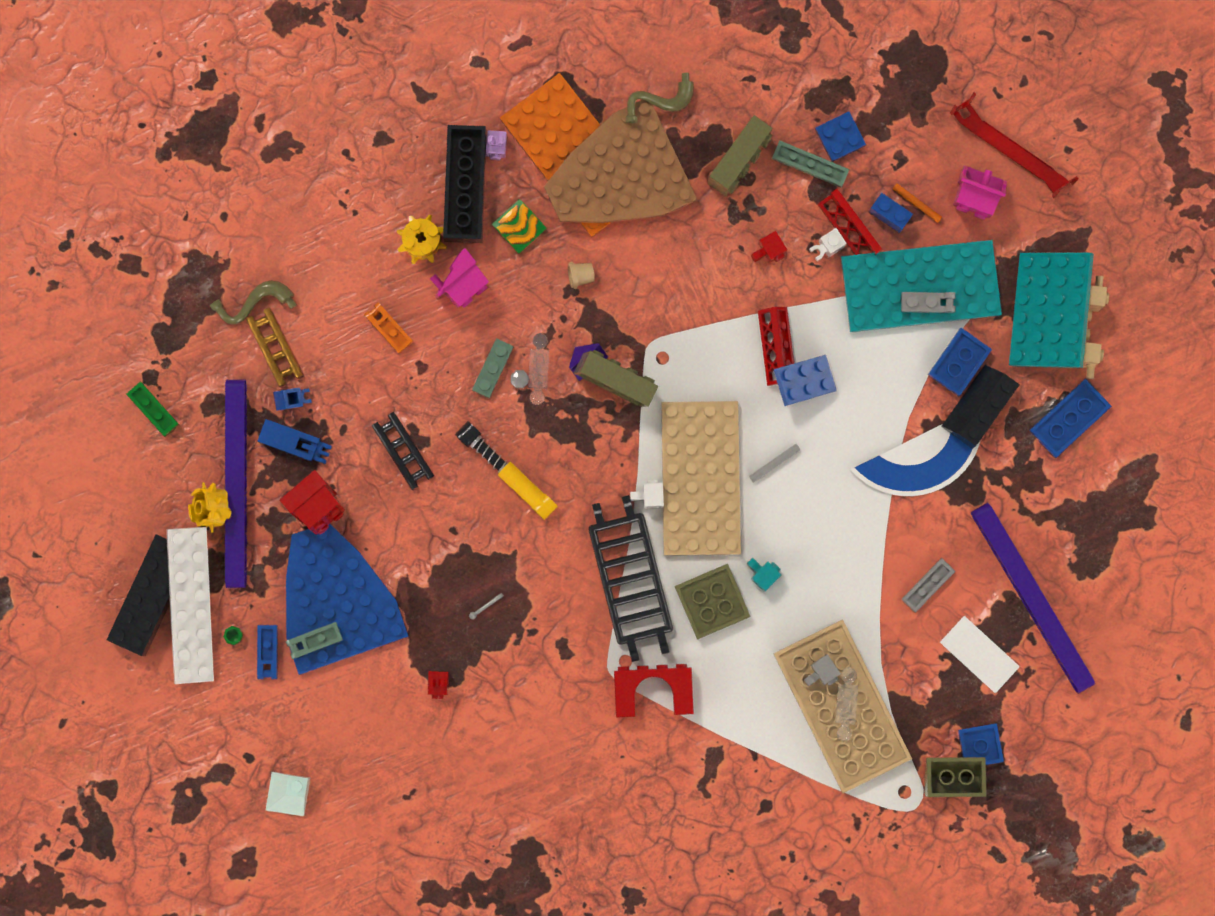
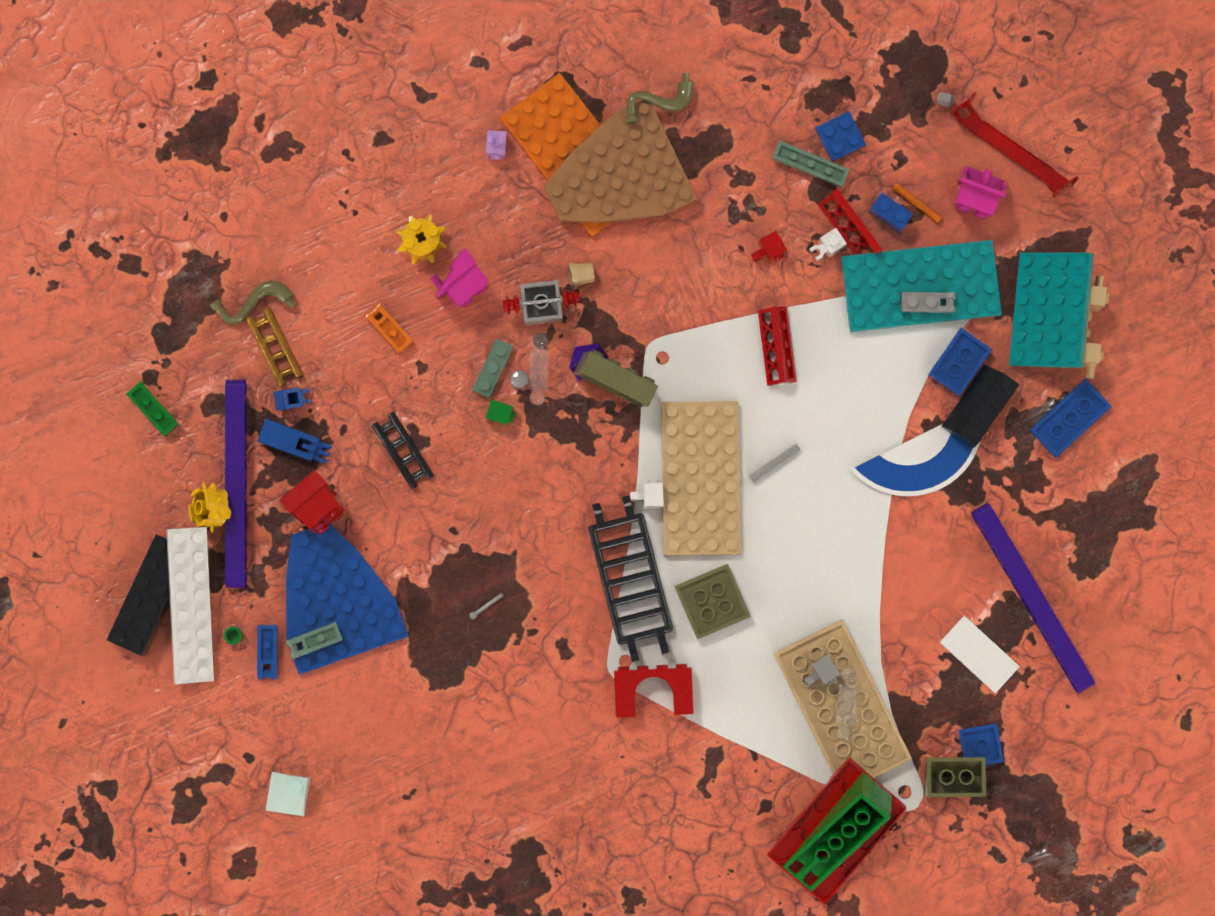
(438, 684): red brick -> none
(464, 184): black brick -> none
(500, 413): none -> green brick
(508, 472): piece -> none
(519, 226): slope -> none
(541, 302): none -> light grey brick
(740, 155): olive brick -> none
(765, 575): teal brick -> none
(805, 380): blue plate -> none
(836, 830): none -> piece
(928, 585): light grey tile -> none
(945, 99): none -> light grey tile

